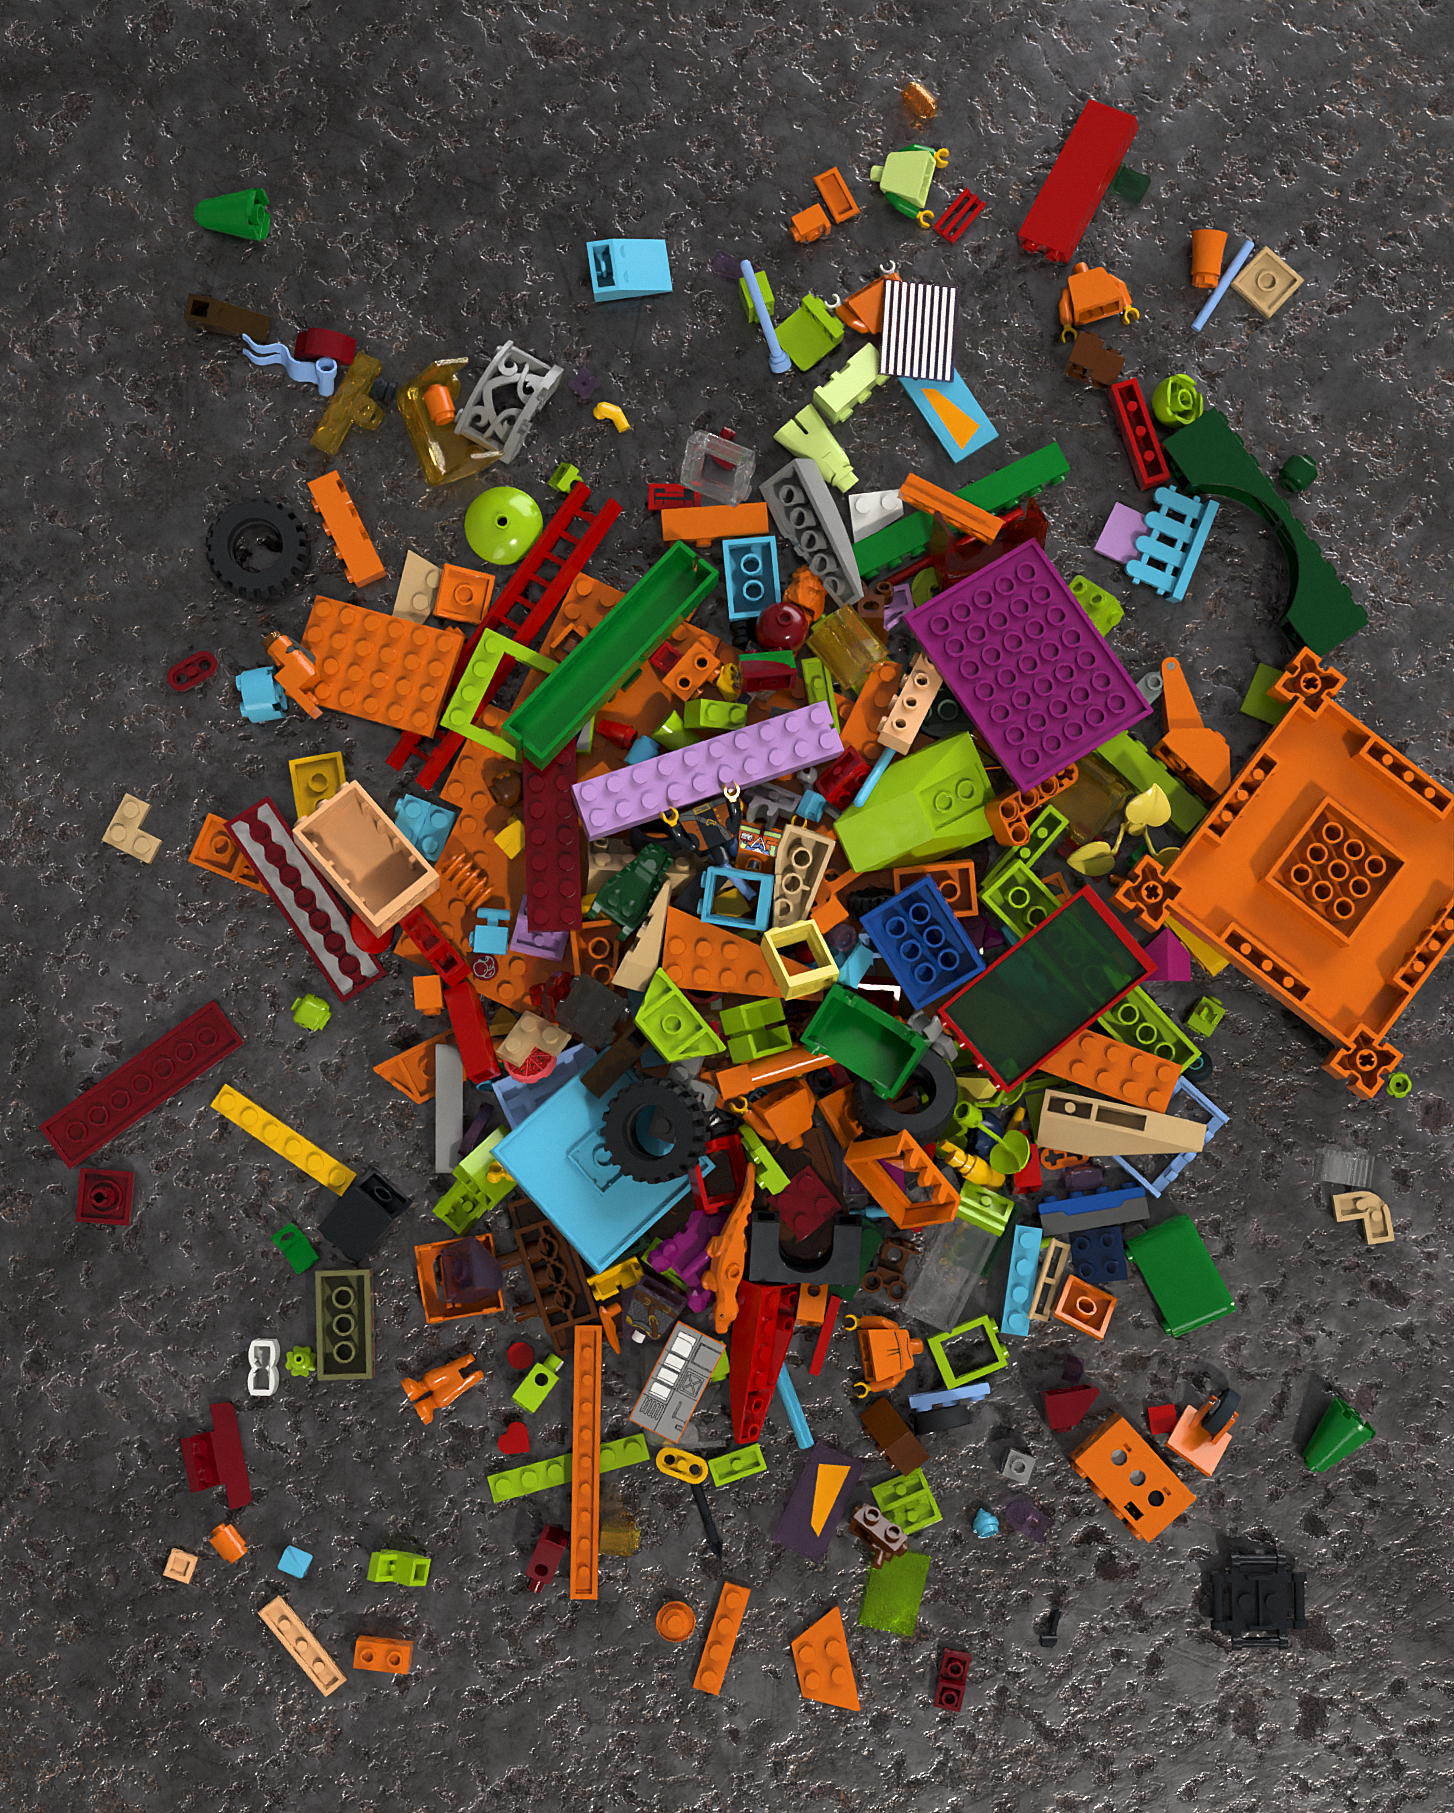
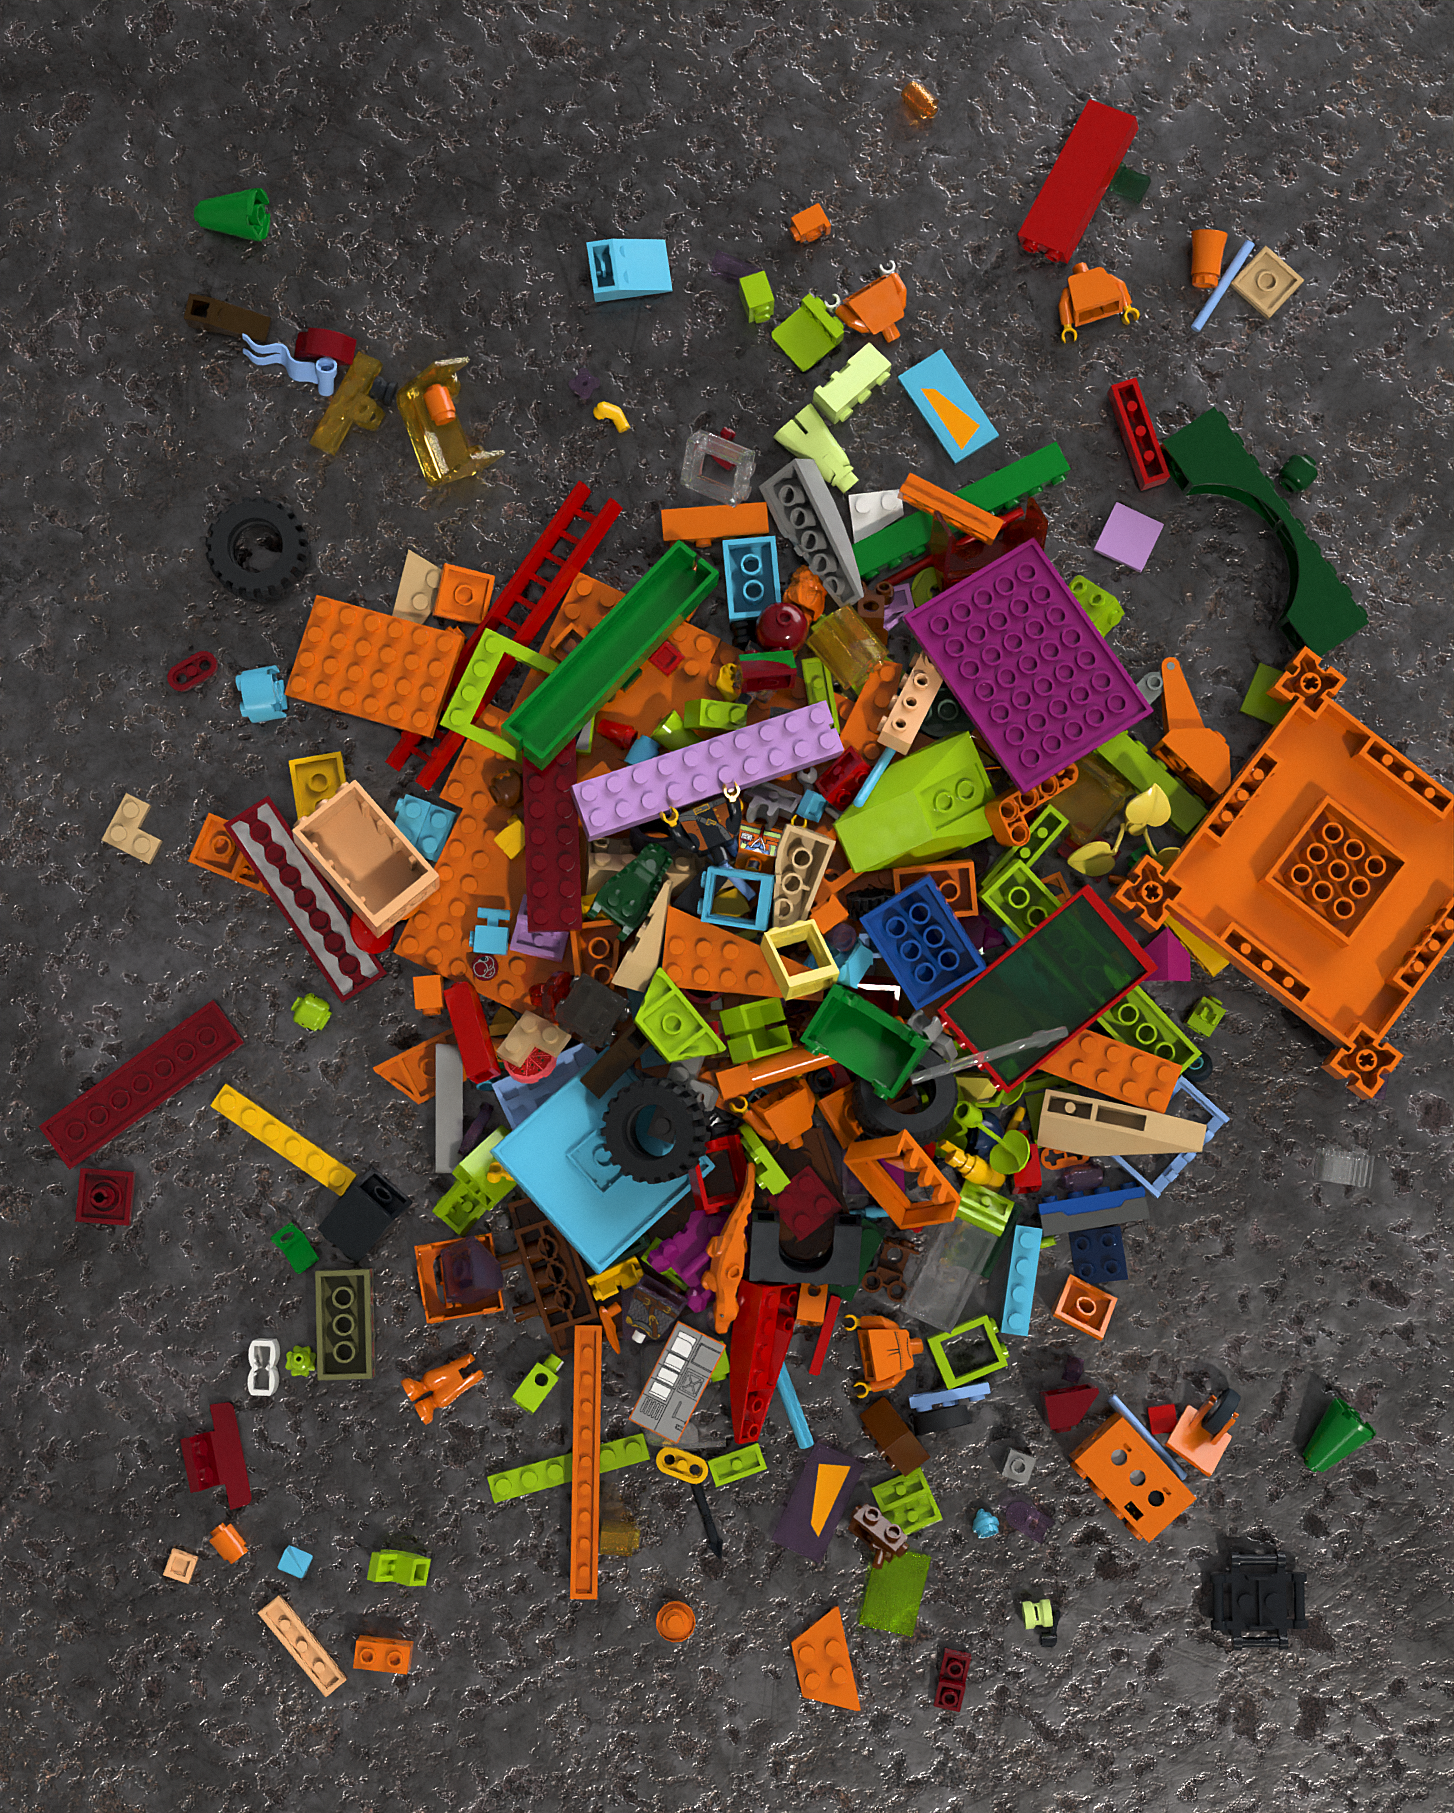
(296, 670): orange plate -> none
(346, 528): orange wedge -> none
(435, 946): red slope -> none
(467, 881): orange piece -> none
(503, 543): lime dish -> none
(515, 1440): red tile -> none
(520, 1355): red tile -> none
(543, 384): light grey fence -> none
(546, 1557): dark red torso -> none
(563, 477): lime tile -> none
(671, 497): red tile -> none
(692, 673): orange brick -> none
(721, 1638): orange plate -> none
(779, 359): light blue piece -> none
(804, 954): red plate -> none
(836, 195): orange tile -> none
(908, 178): yellowish green torso -> none
(918, 331): piece -> none
(973, 199): red tile -> none
(1038, 1039): none -> clear bar
(1043, 1614): none -> yellowish green wheel
(1054, 1282): tan window -> none
(1092, 363): reddish brown brick -> none
(1122, 1410): none -> light blue bar
(1177, 402): lime cylinder -> none
(1180, 1275): green windscreen -> none
(1182, 533): medium azure fence -> none
(1370, 1208): tan plate -> none
(1405, 1084): lime plate -> none

